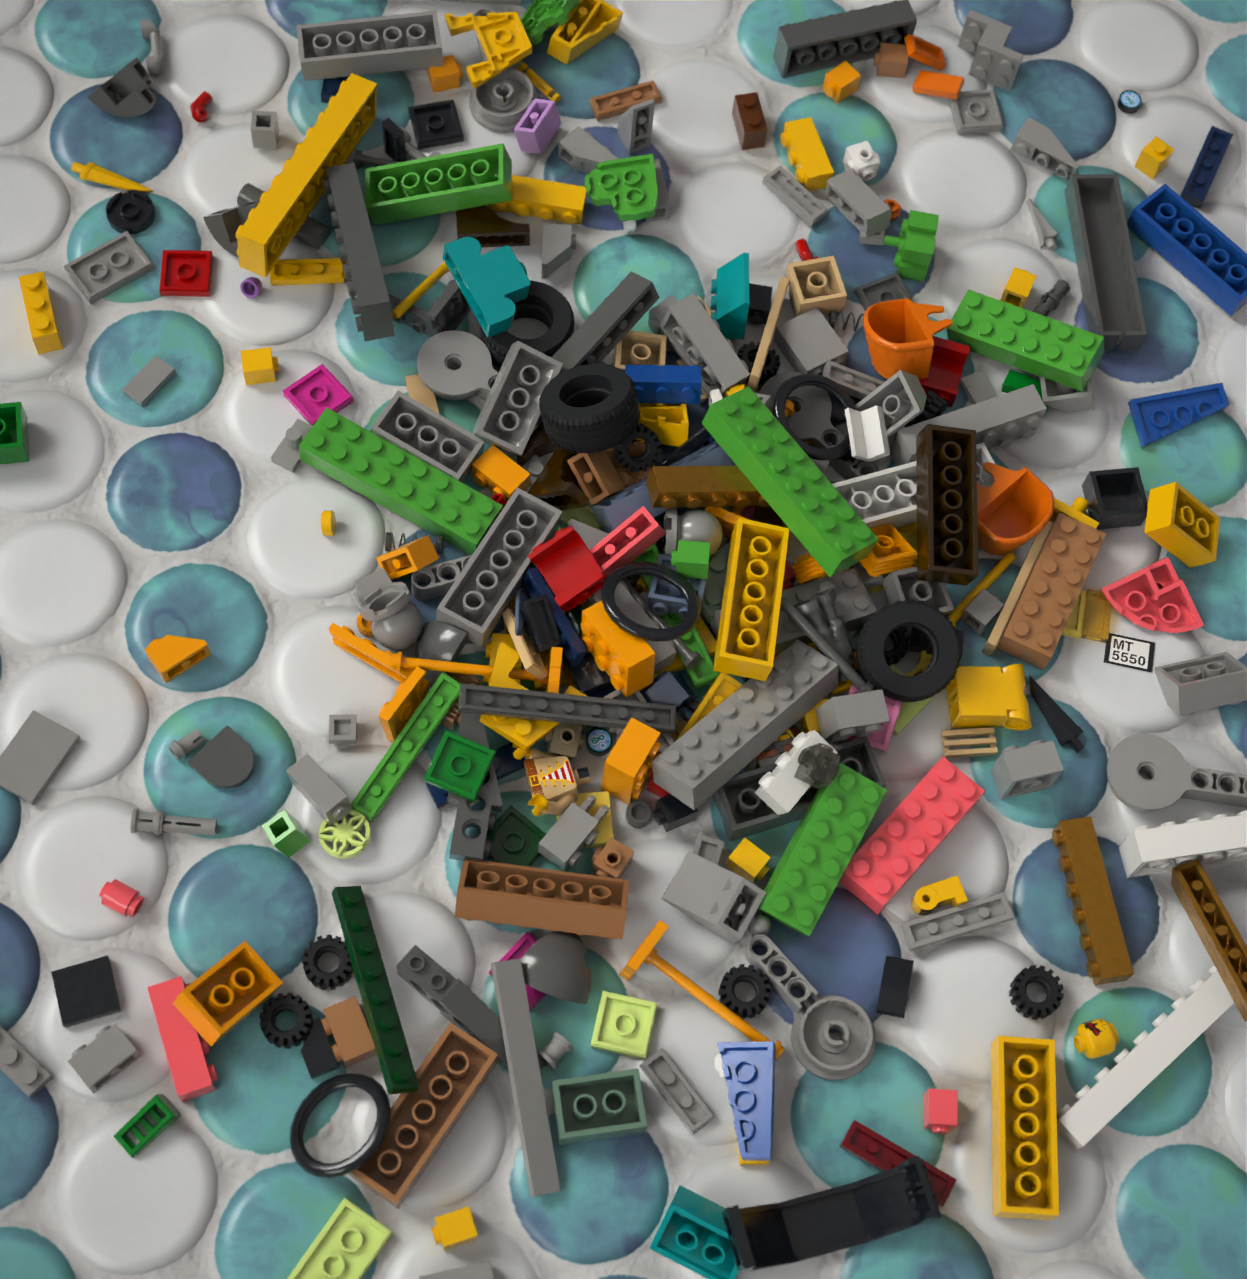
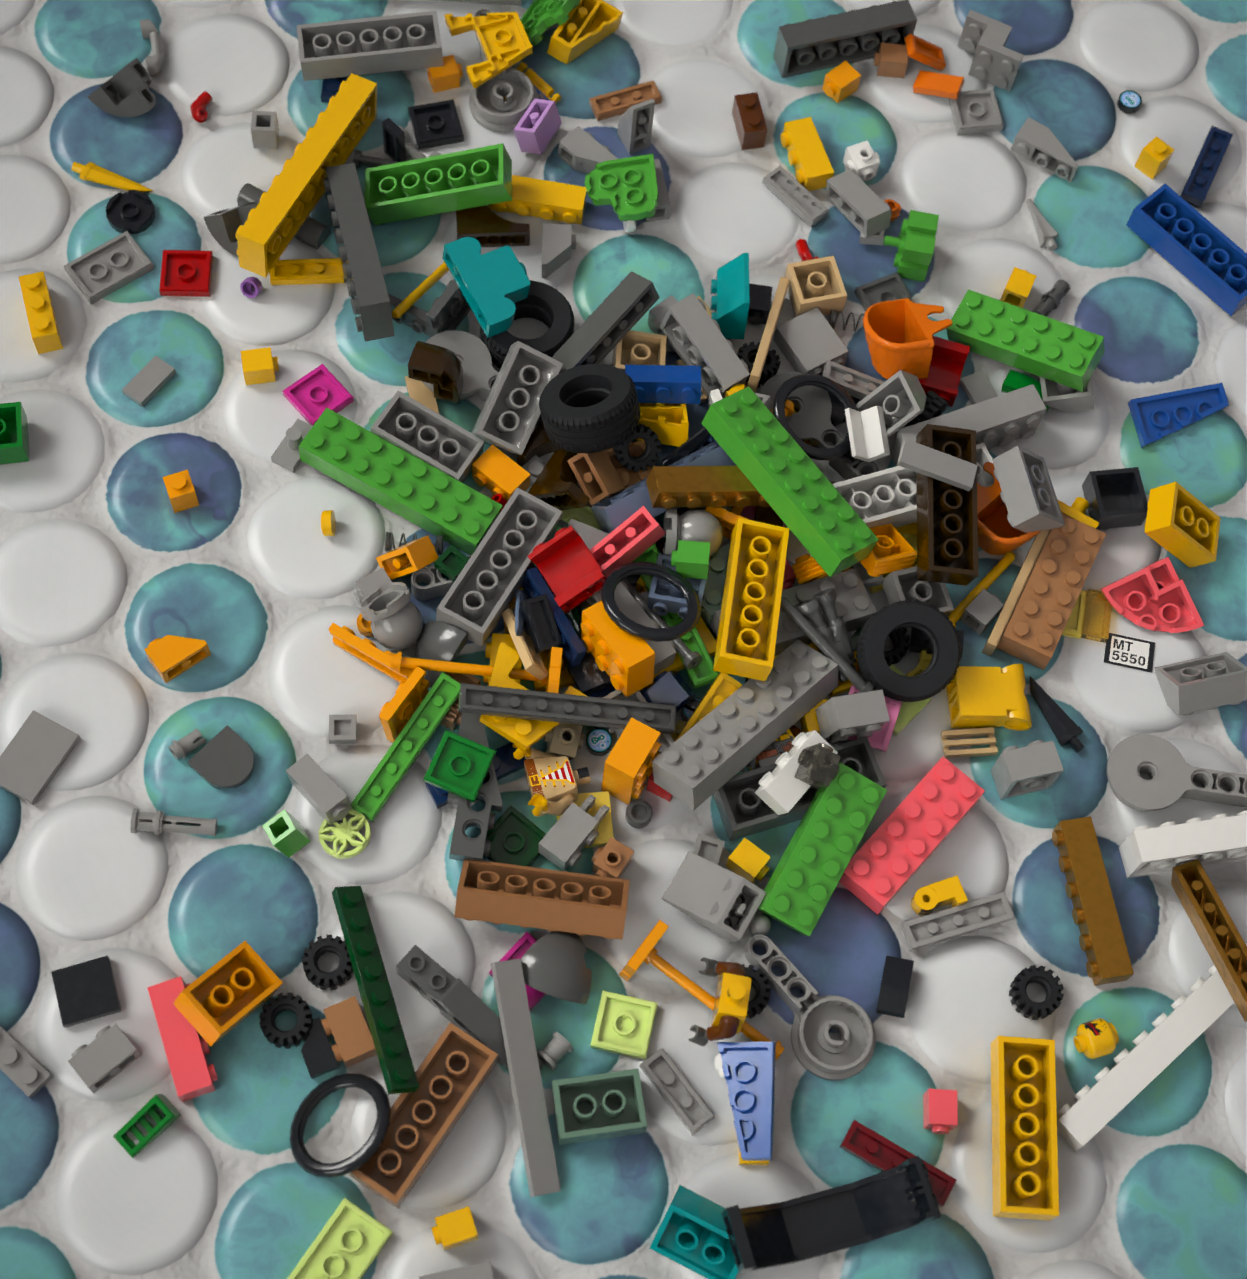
(121, 898): coral brick -> none
(180, 491): none -> light orange brick
(438, 367): none -> dark brown brick
(451, 562): none -> dark green tile
(673, 813): black brick -> none
(729, 1003): none -> torso
(937, 465): none -> light grey tile
(1027, 491): none -> light grey slope
(1105, 260): dark grey piece -> none

